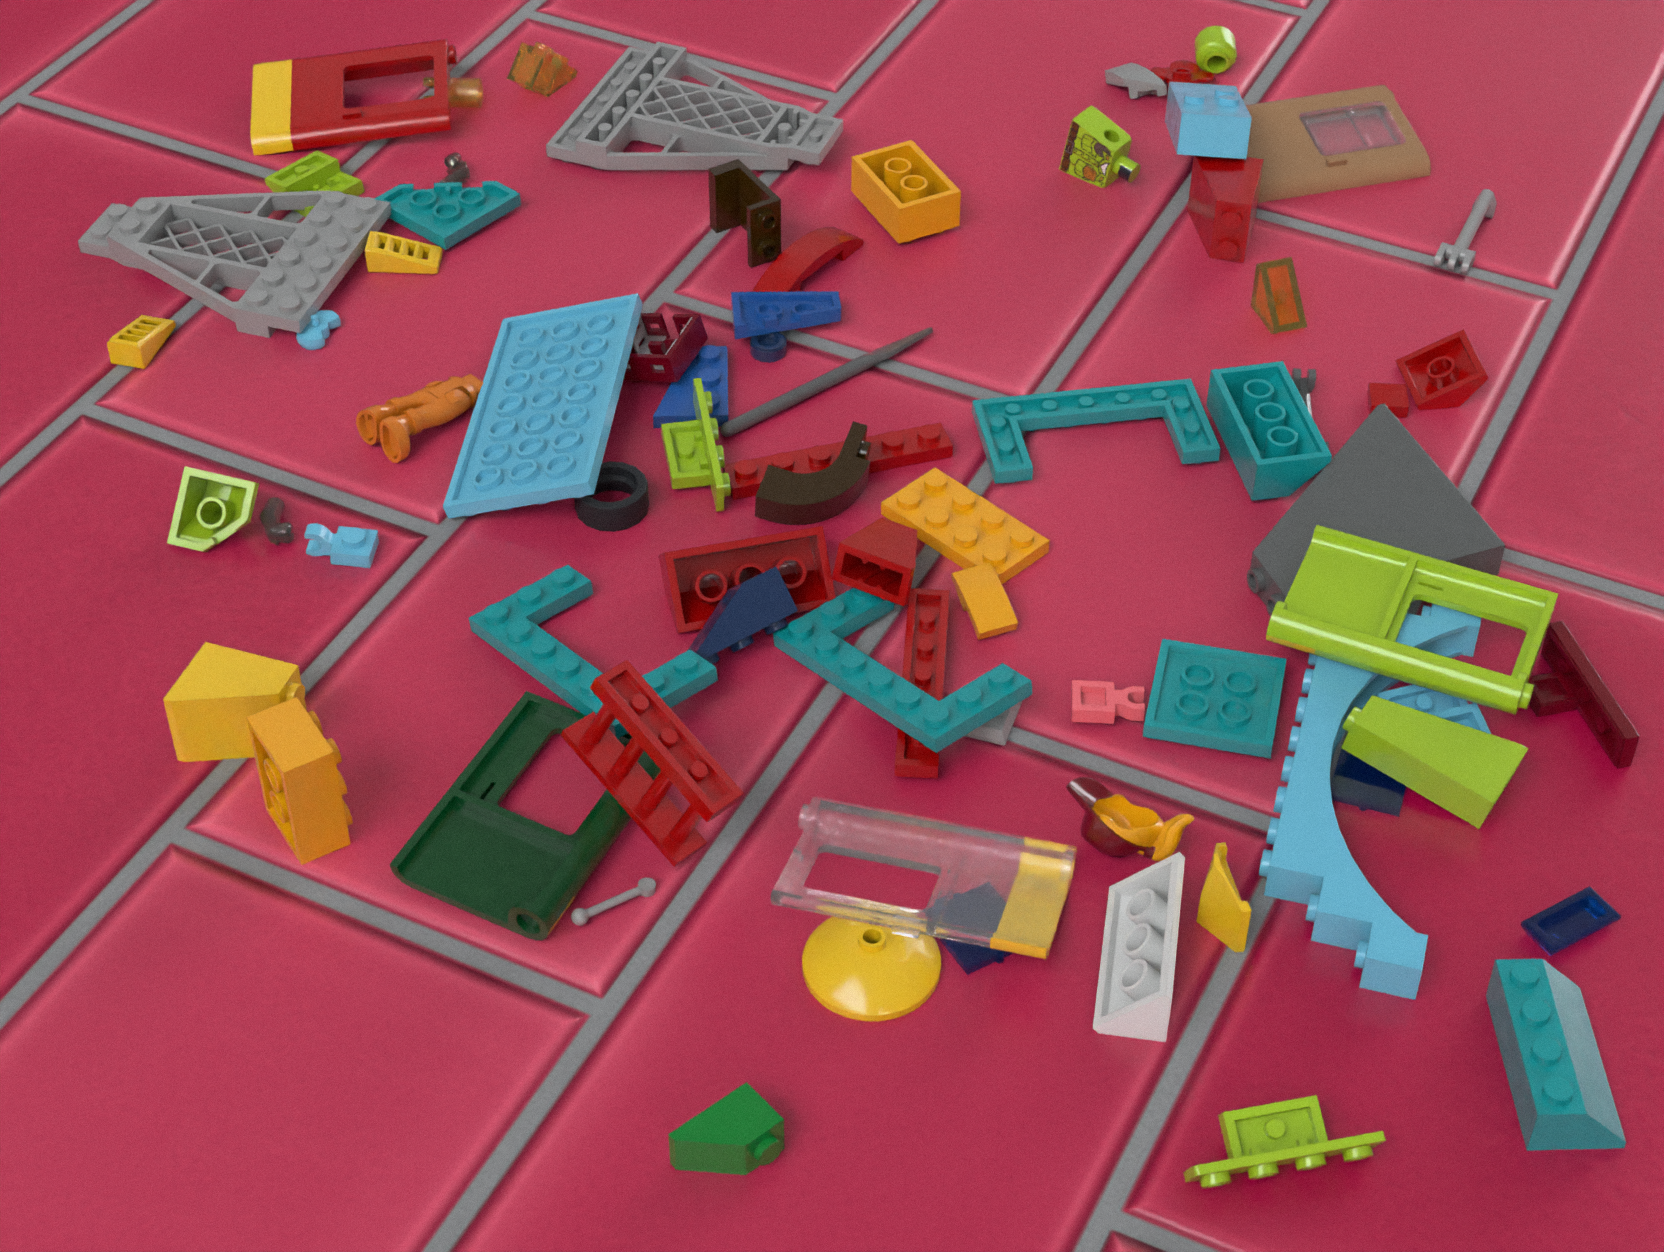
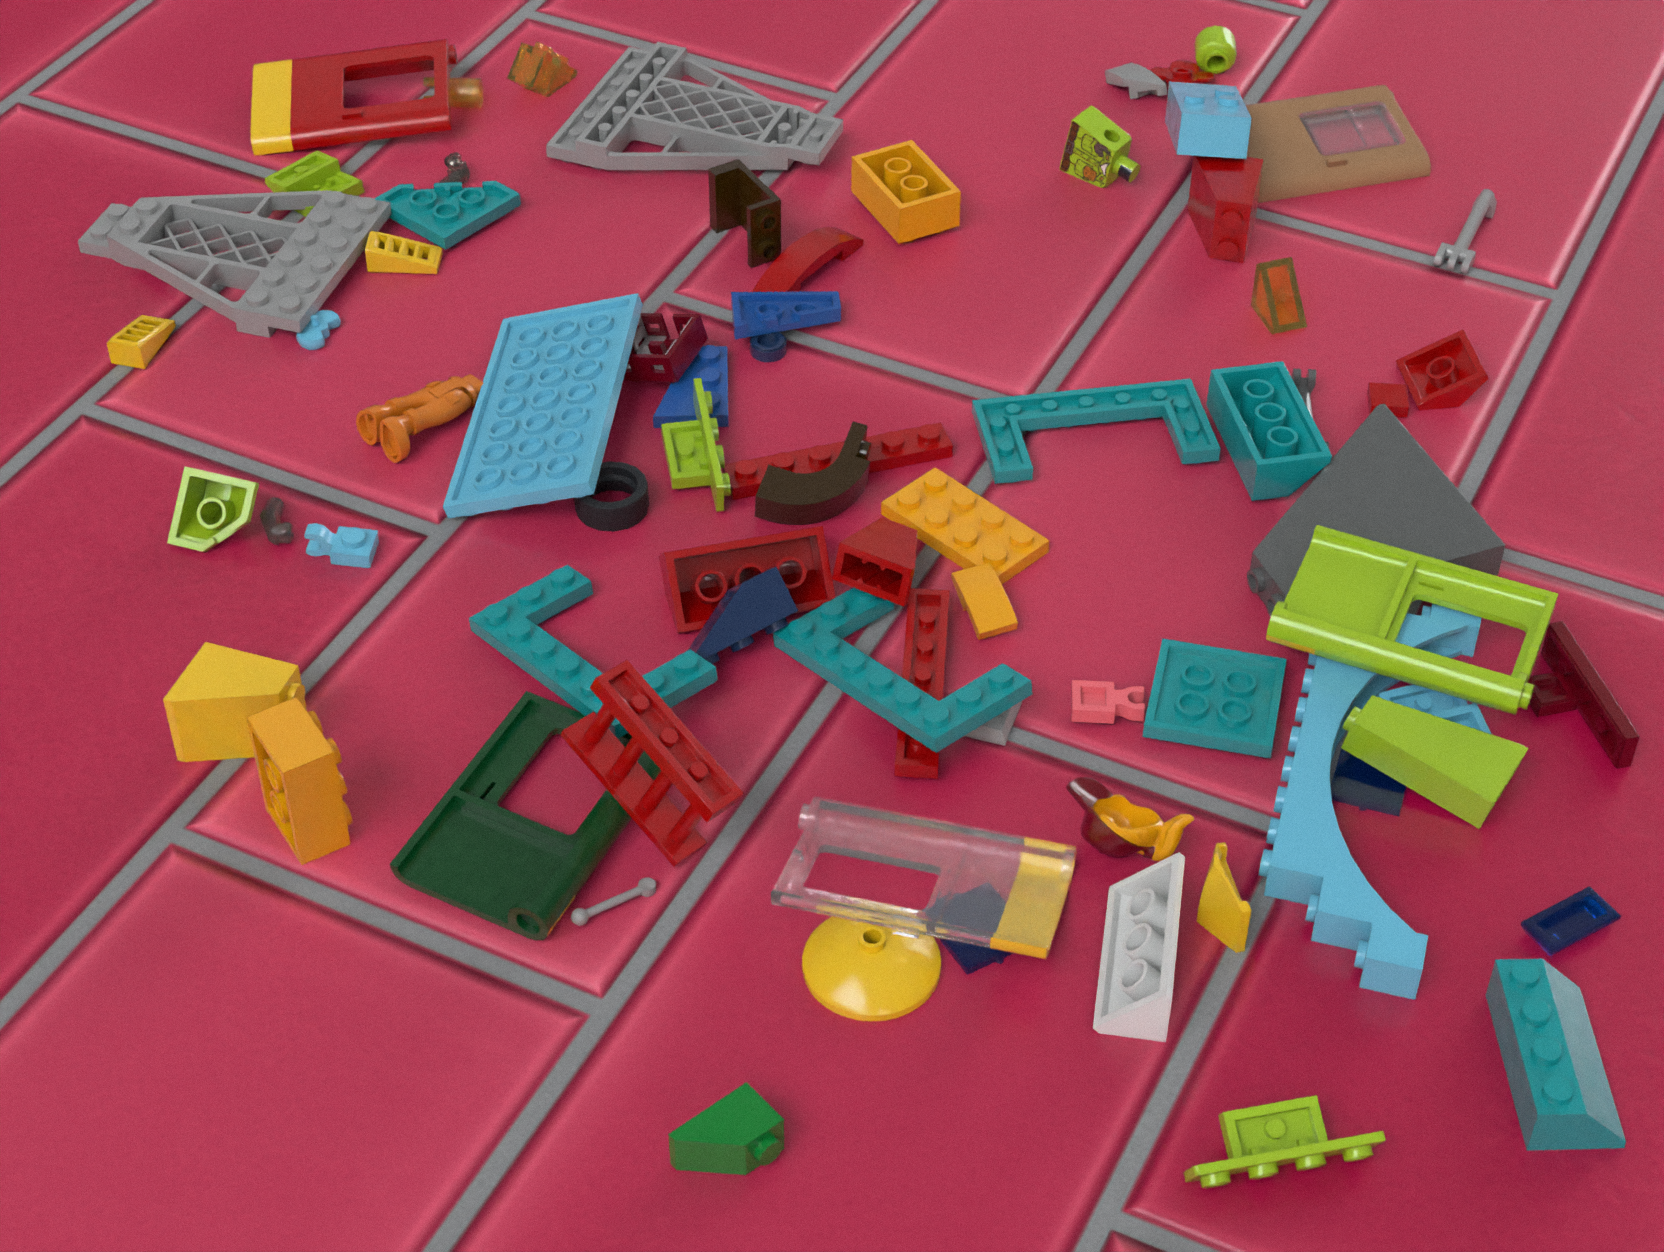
(818, 385): dark grey piece -> none

